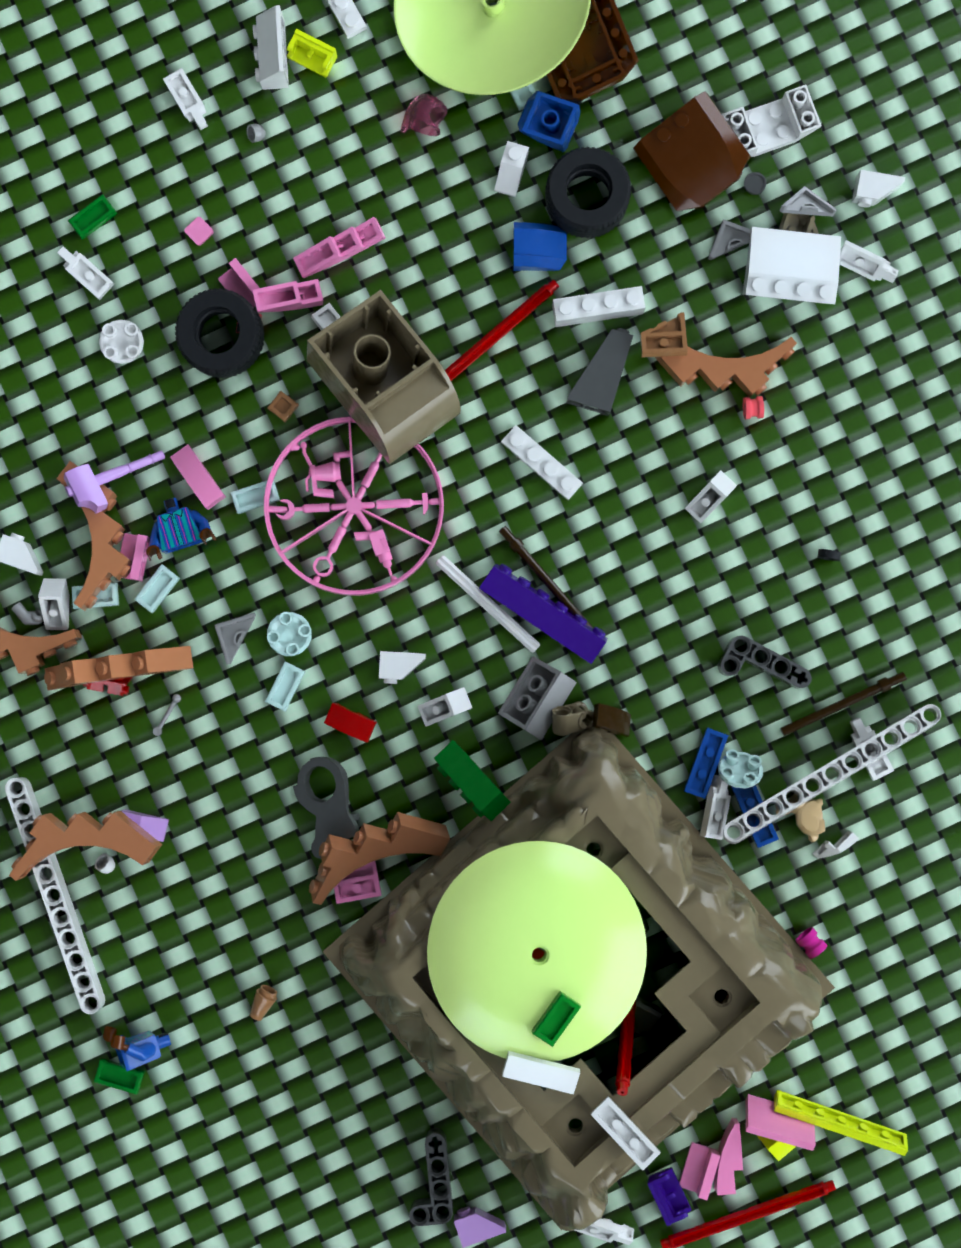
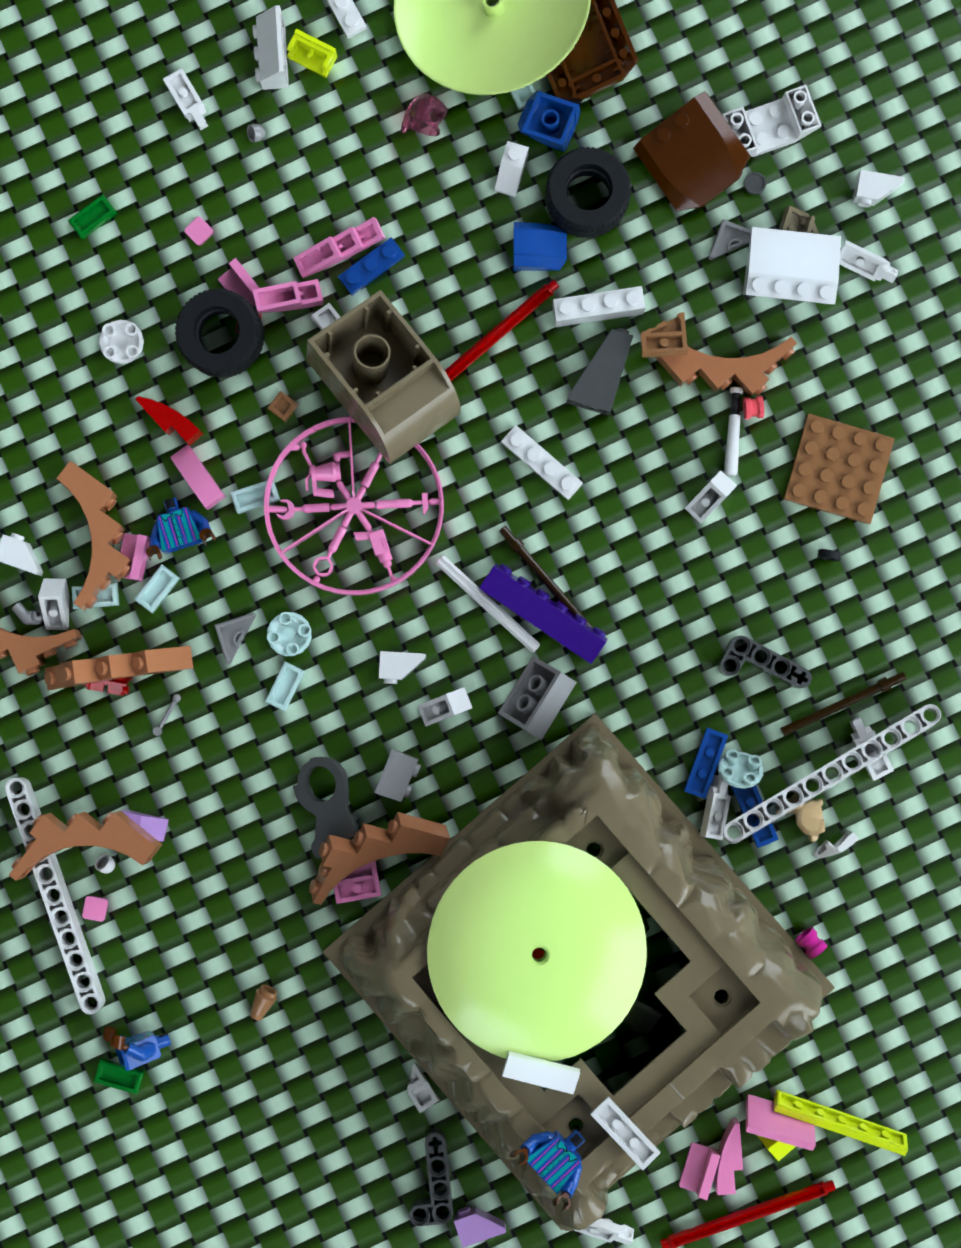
(85, 485): lavender piece -> none
(86, 273): white hinge -> none
(95, 908): none -> bright pink piece
(170, 419): none -> red slope
(350, 722): red slope -> none
(371, 266): none -> blue plate
(397, 775): none -> light grey slope
(421, 1090): none -> white slope
(473, 782): green brick -> none
(554, 1161): none -> torso
(556, 1018): green tile -> none
(571, 718): dark tan piece -> none
(611, 719): dark brown slope -> none
(625, 1052): red piece -> none
(669, 1196): dark purple hinge -> none
(732, 445): none -> white piece
(807, 203): light grey tile -> none
(838, 469): none -> medium nougat plate

